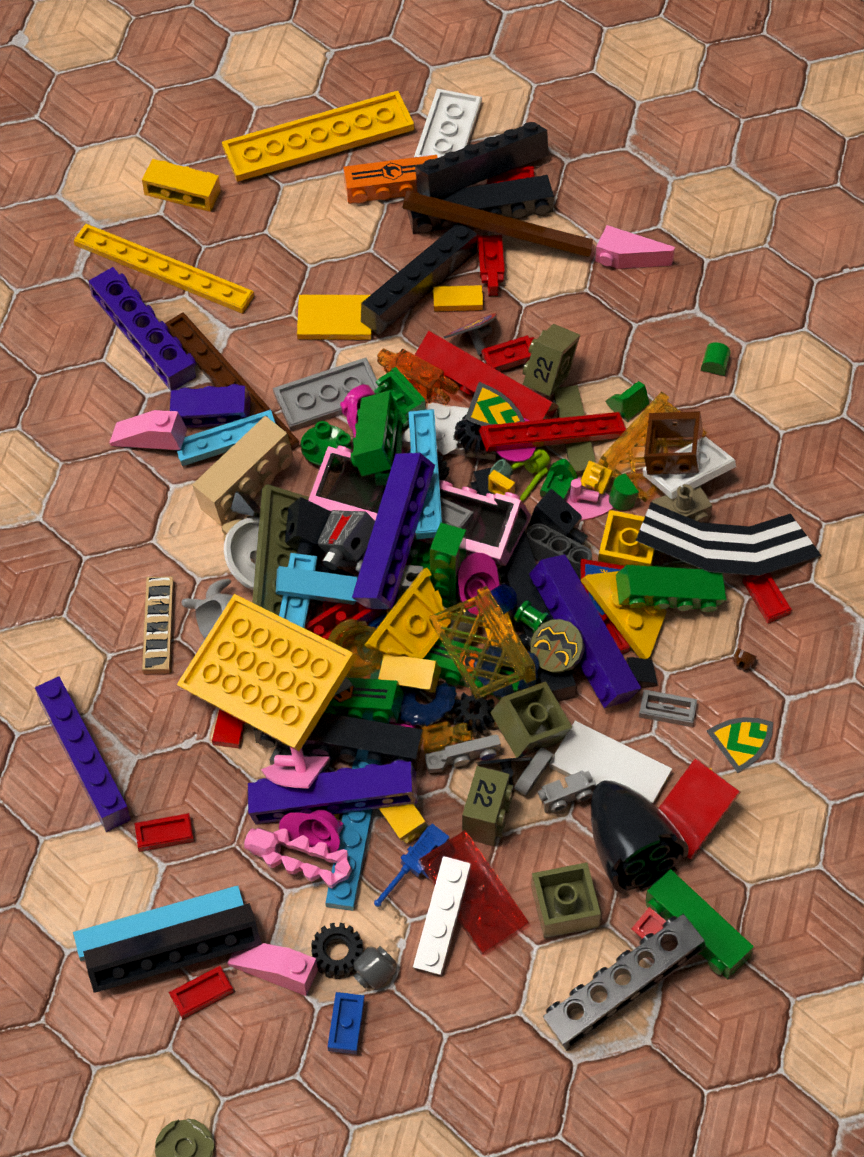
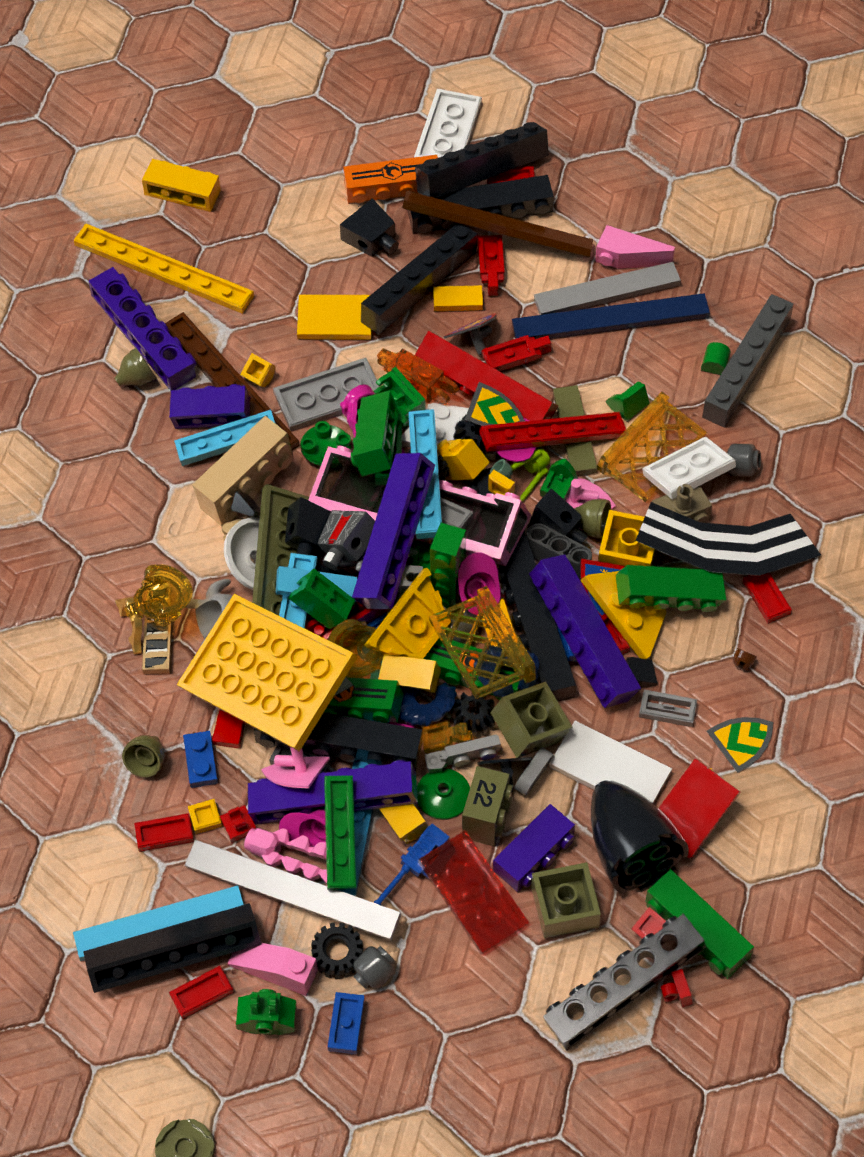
(82, 754): dark purple brick -> none
(134, 370): none -> olive helmet
(143, 755): none -> olive helmet
(151, 430): bright pink slope -> none
(159, 599): none -> clear yellow helmet
(200, 759): none -> blue plate
(204, 816): none -> yellow tile
(237, 823): none -> red tile
(258, 370): none -> yellow brick
(266, 1013): none -> green hinge
(293, 890): none -> tile
(317, 136): yellow plate -> none
(322, 599): none -> green hinge
(339, 832): none -> green tile
(369, 230): none -> black torso
(442, 916): white plate -> none
(447, 804): none -> green dish
(463, 458): none -> yellow brick
(505, 597): clear blue plate -> none
(531, 616): green bush -> none
(534, 848): none -> dark purple brick
(550, 359): olive brick -> none
(558, 646): tile -> none
(559, 797): light grey hinge -> none
(594, 516): none -> olive helmet
(596, 477): yellow tile -> none
(608, 289): none -> light grey tile
(612, 317): none -> dark blue tile
(623, 493): green brick -> none
(662, 426): reddish brown window -> none
(677, 989): none -> red tile
(746, 458): none -> dark grey head
(747, 361): none -> dark grey brick

